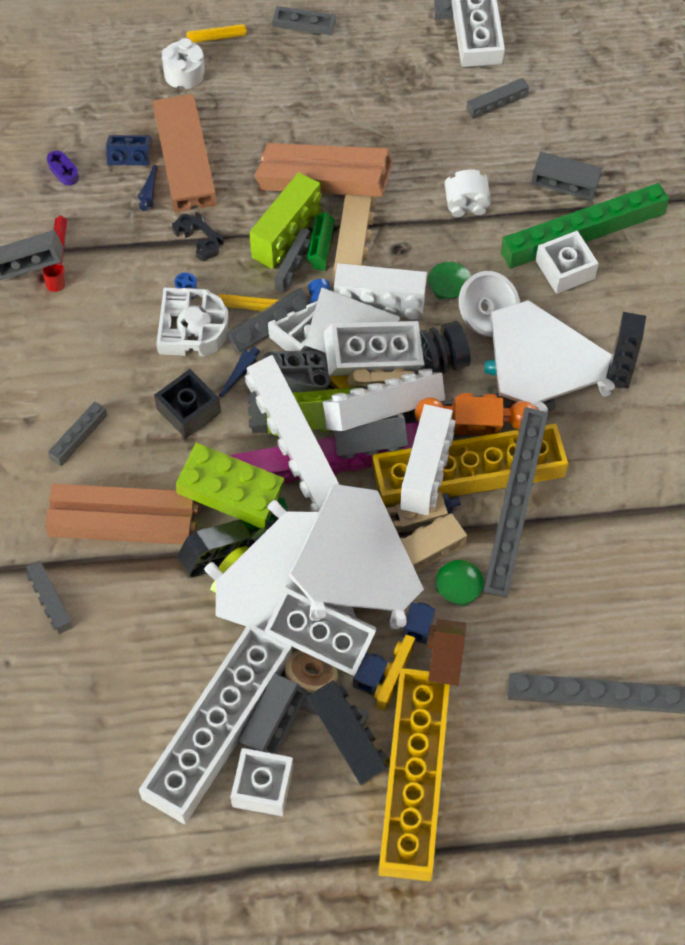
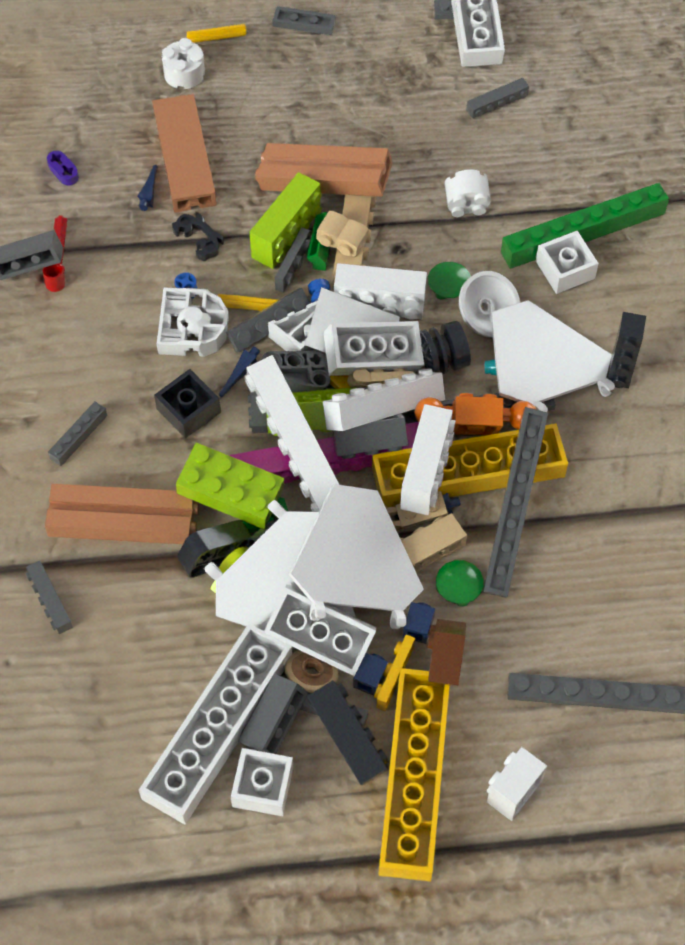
(128, 150): dark blue bracket -> none
(342, 233): none -> tan brick
(515, 783): none -> white brick
(566, 175): dark grey brick -> none

